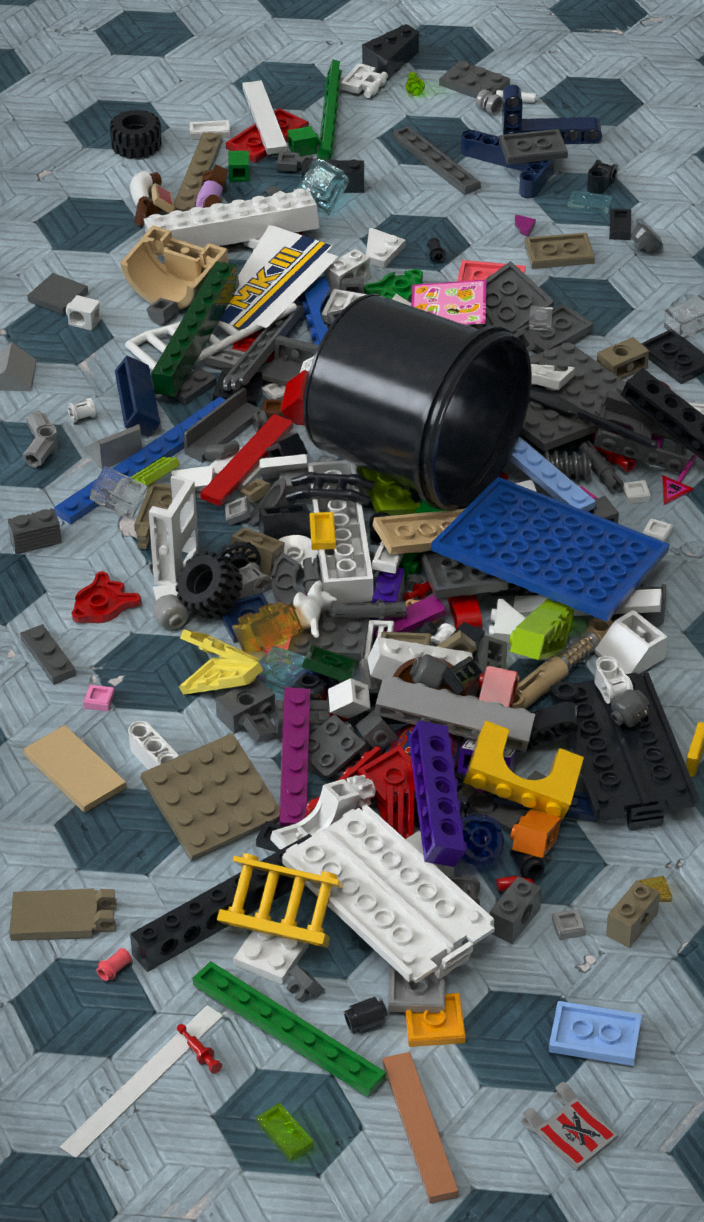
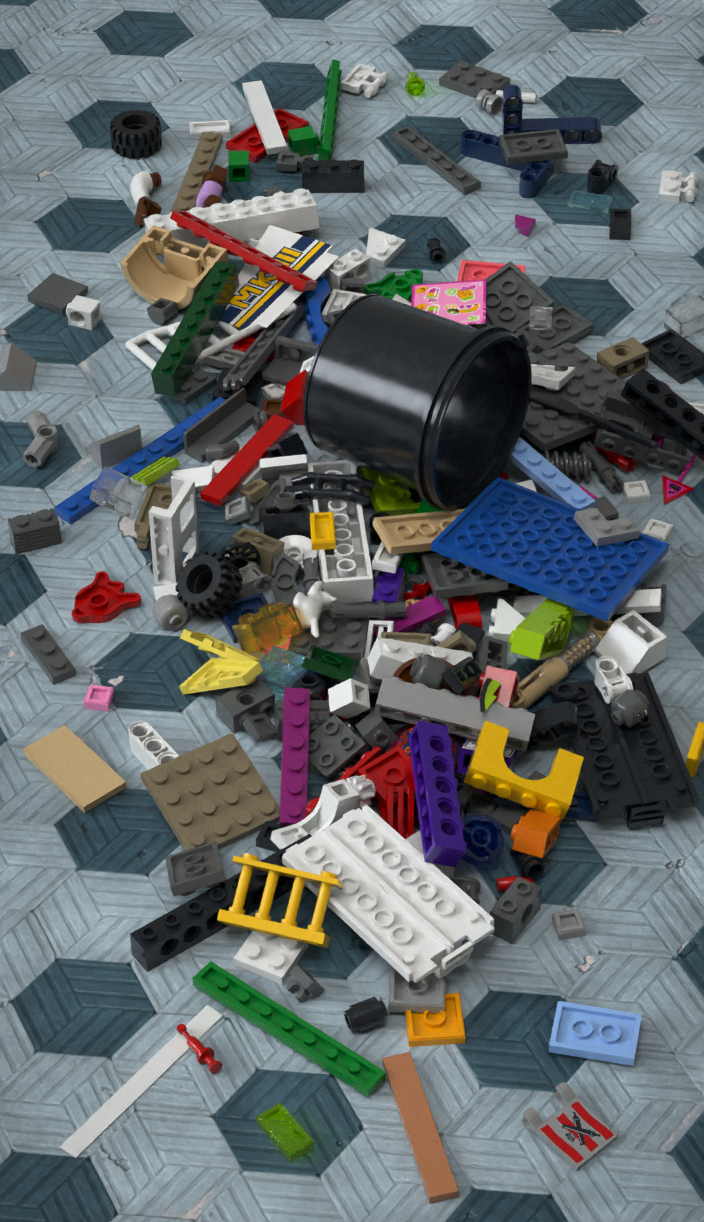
(61, 913): dark tan tile -> none
(81, 410): white bush -> none
(108, 969): coral pin -> none
(137, 395): dark blue brick -> none
(162, 198): tan tile -> none
(195, 869): none -> dark grey plate
(238, 248): none -> red plate
(285, 501): none -> dark grey plate
(324, 183): clear light blue brick -> none
(391, 49): black wedge -> none
(487, 692): none -> sticker
(559, 250): dark tan tile -> none
(604, 531): none -> light grey plate
(632, 914): dark tan brick -> none
(645, 237): dark grey piece -> none
(659, 884): clear yellow tile -> none
(671, 185): none -> white plate

